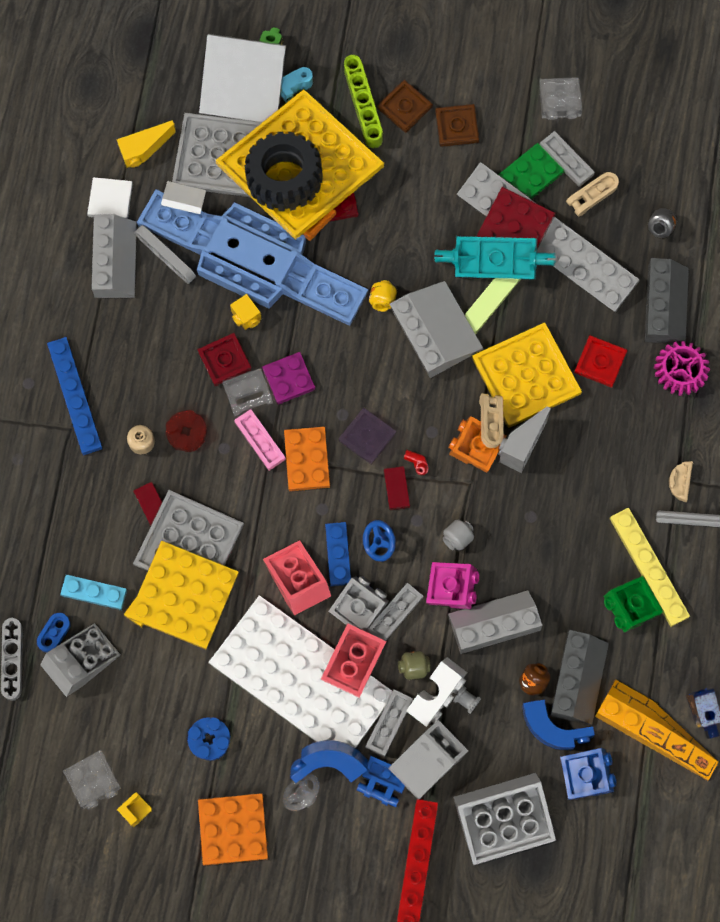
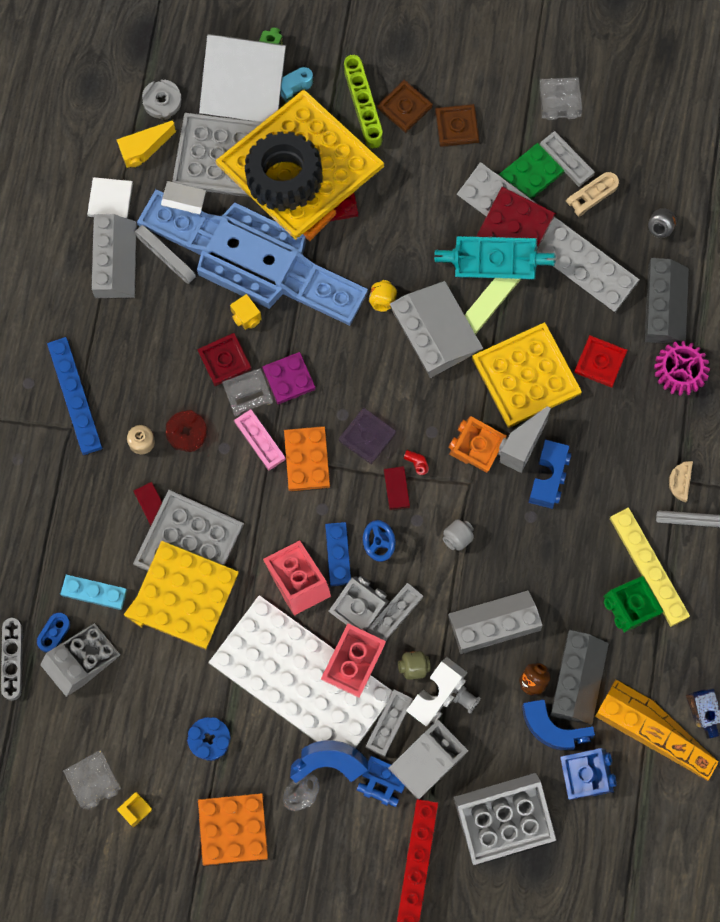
(159, 89): none -> light grey plate
(452, 585): dark pink plate -> none
(491, 420): tan plate -> none
(554, 457): none -> blue arch

